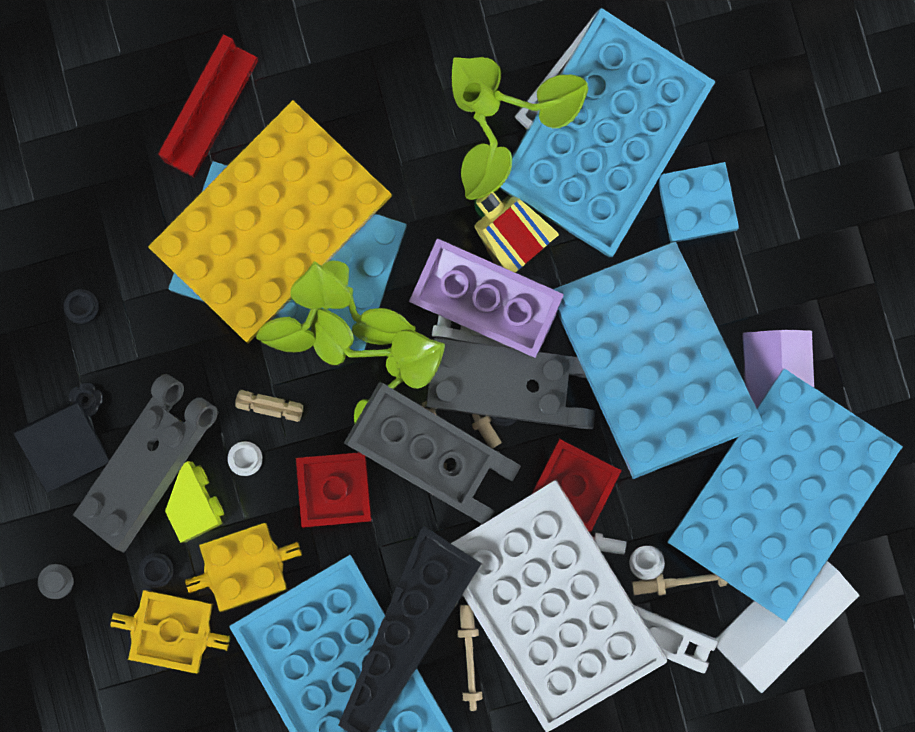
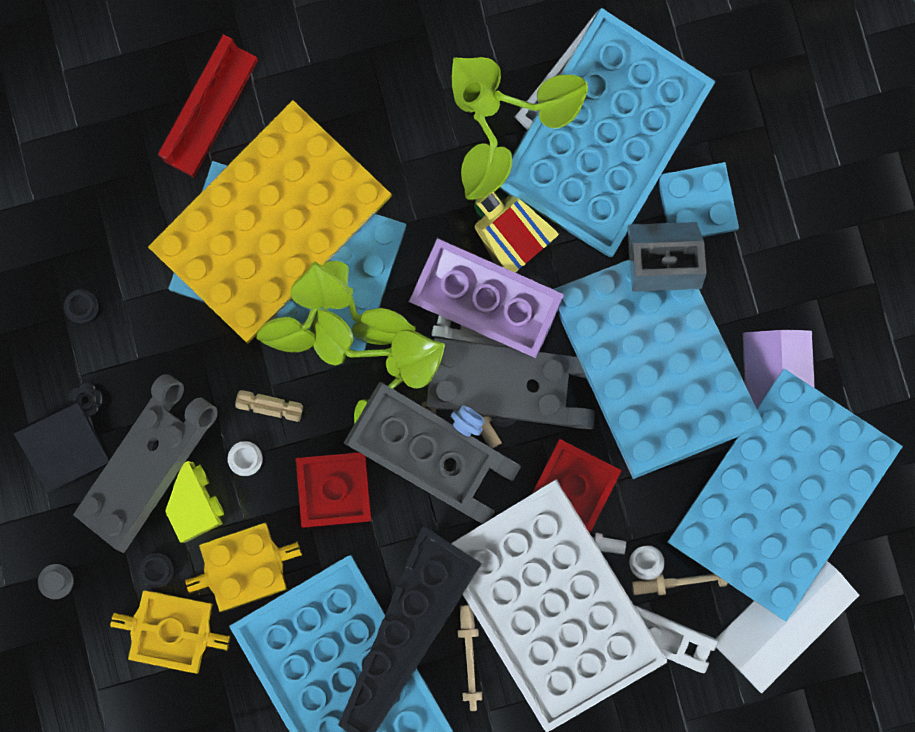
(467, 421): none -> light blue plate
(666, 256): none -> dark grey slope

